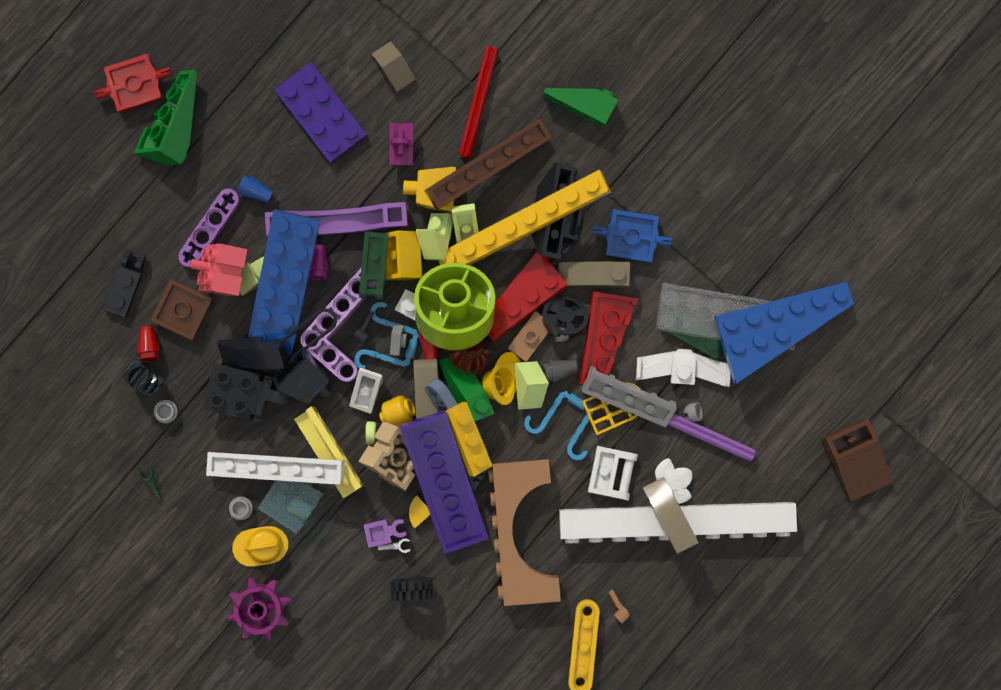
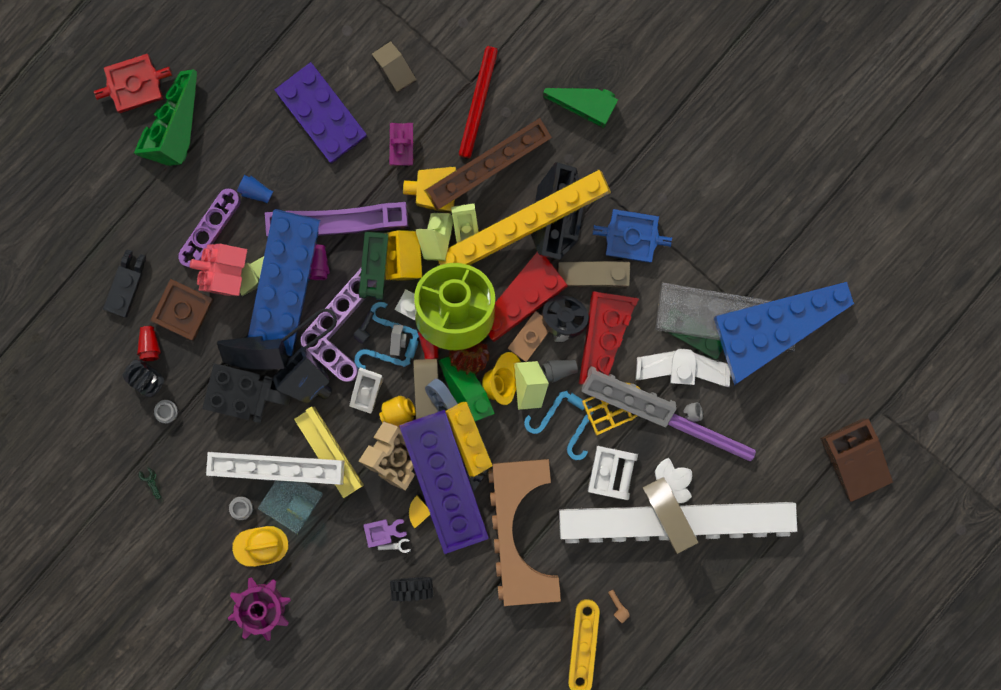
(371, 430): yellowish green tile -> none

